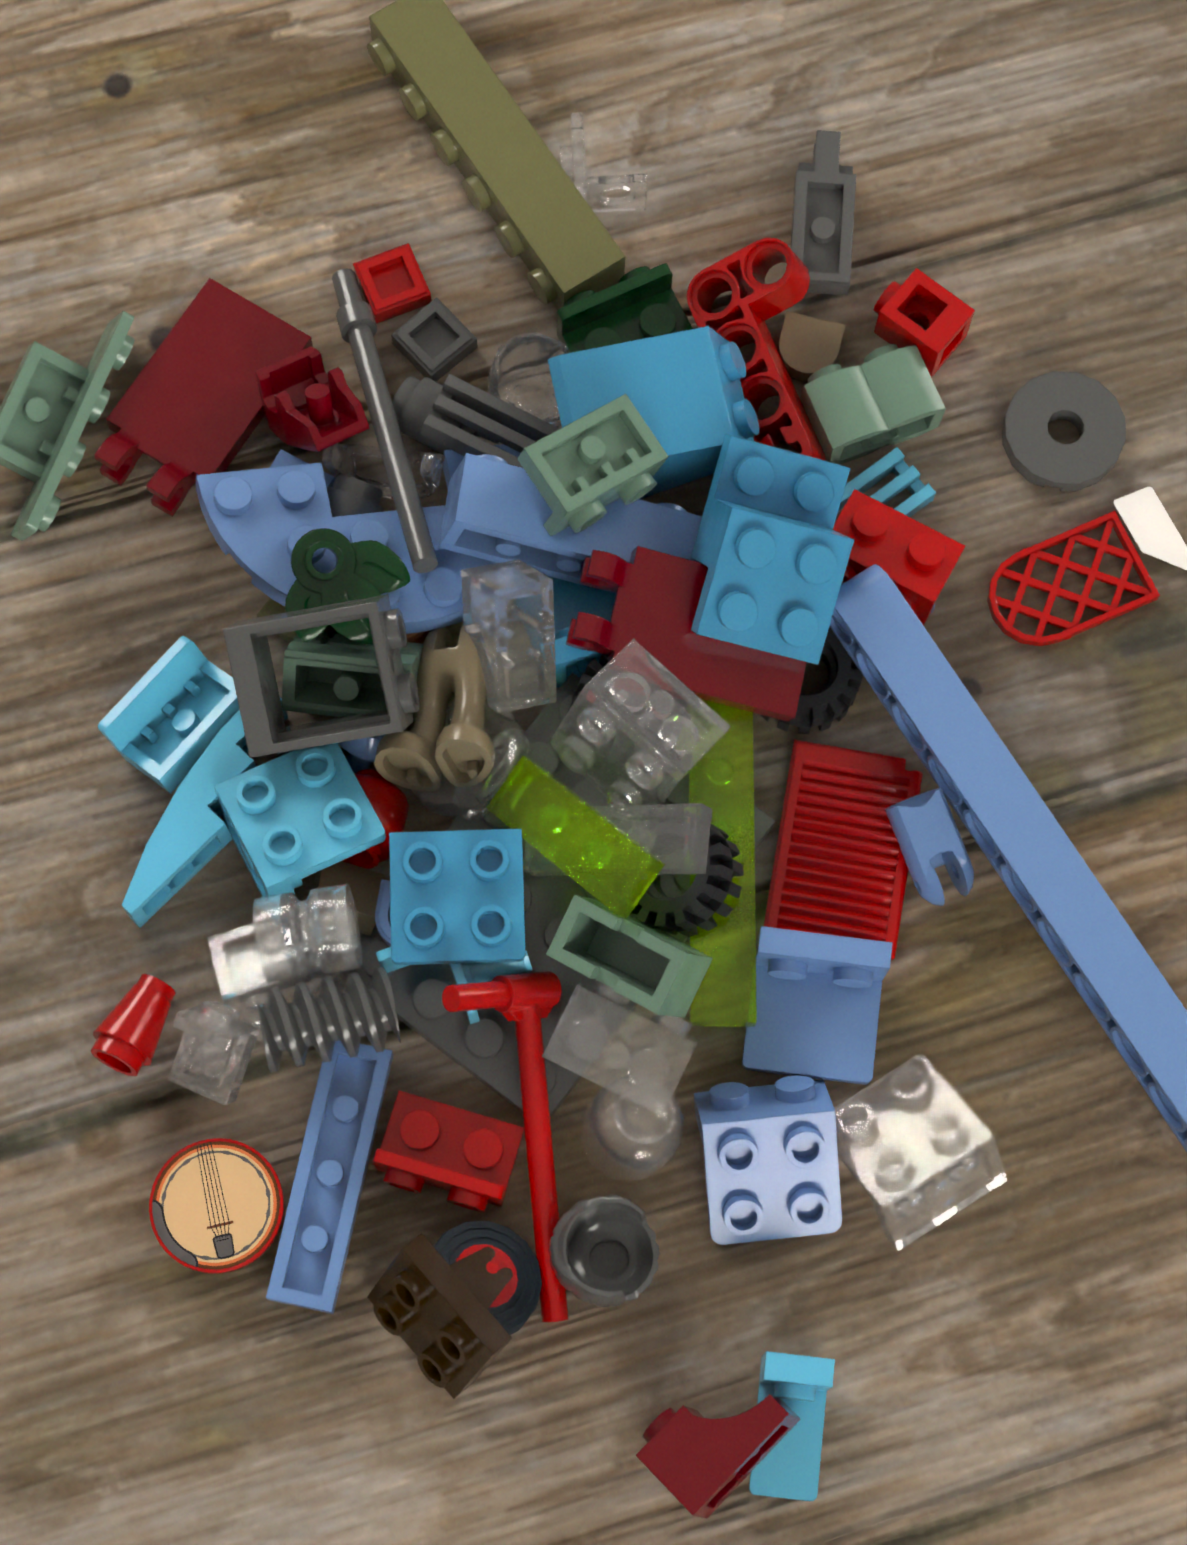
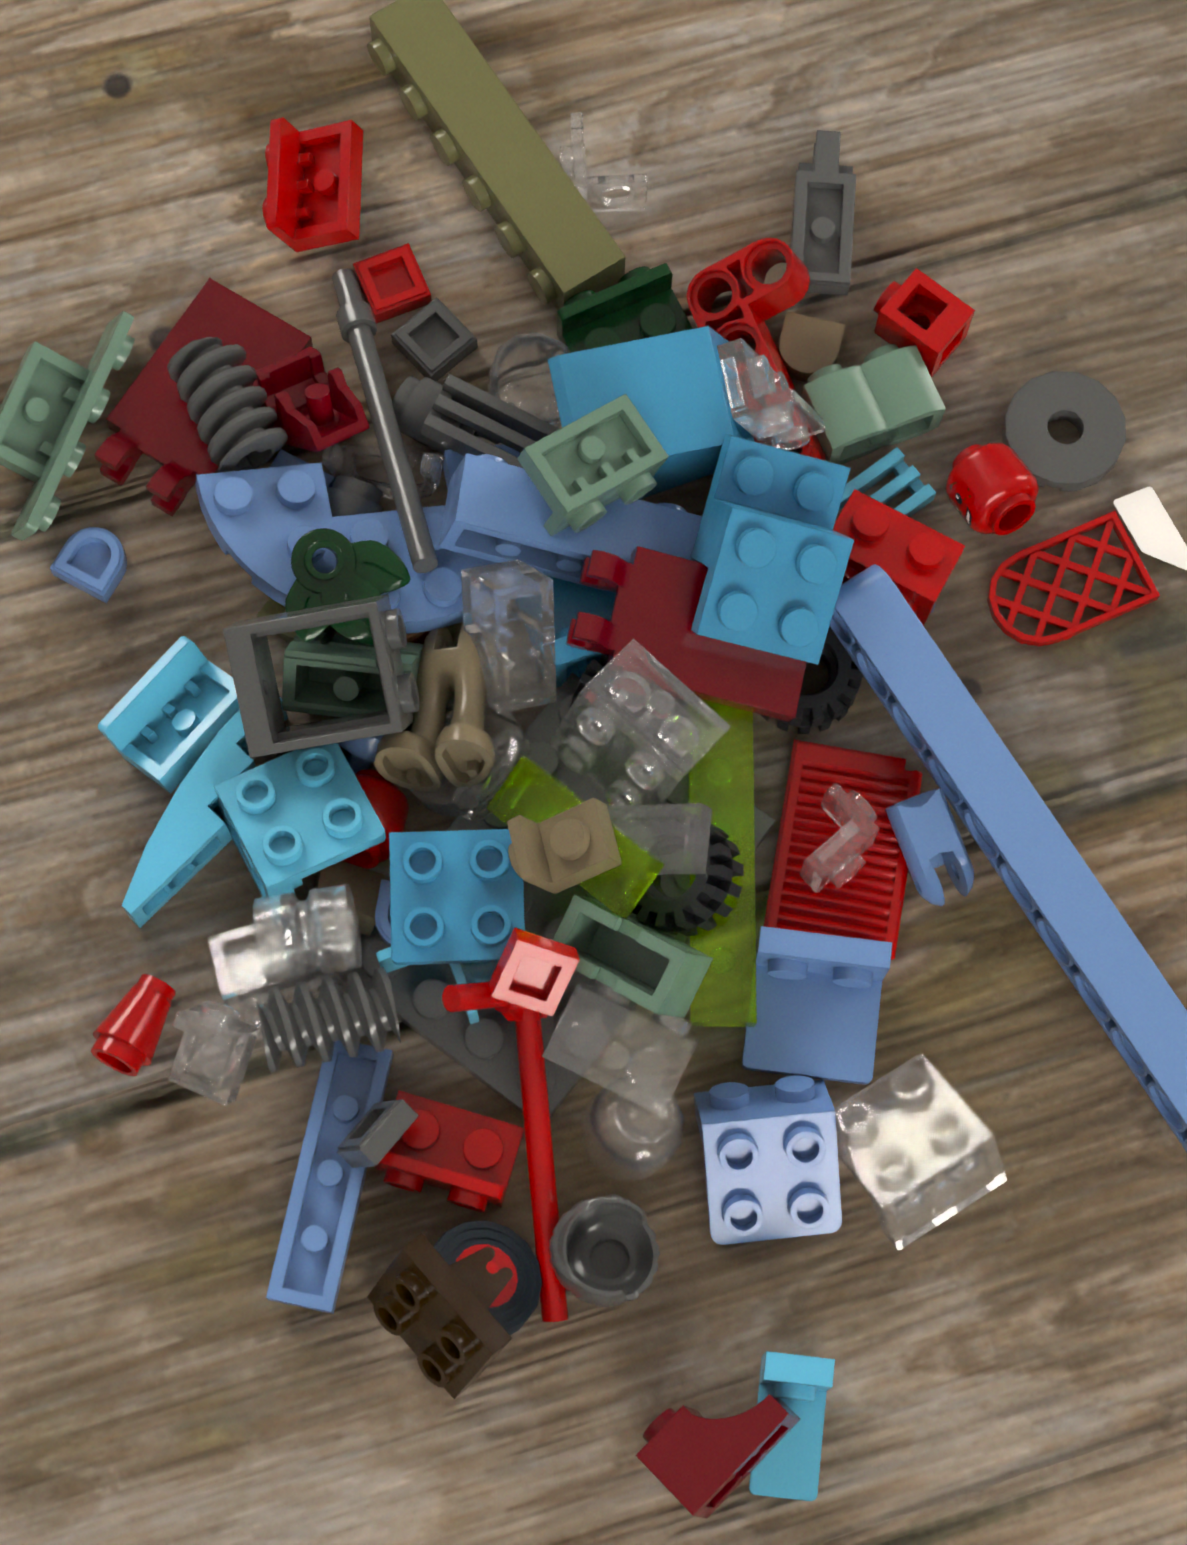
(92, 562): none -> medium blue tile
(216, 1206): piece -> none
(226, 404): none -> dark grey piece
(314, 184): none -> red bracket
(376, 1133): none -> dark grey tile
(533, 972): none -> plate
(564, 847): none -> dark tan bracket
(763, 400): none -> clear bracket
(840, 855): none -> clear bracket
(992, 488): none -> red head

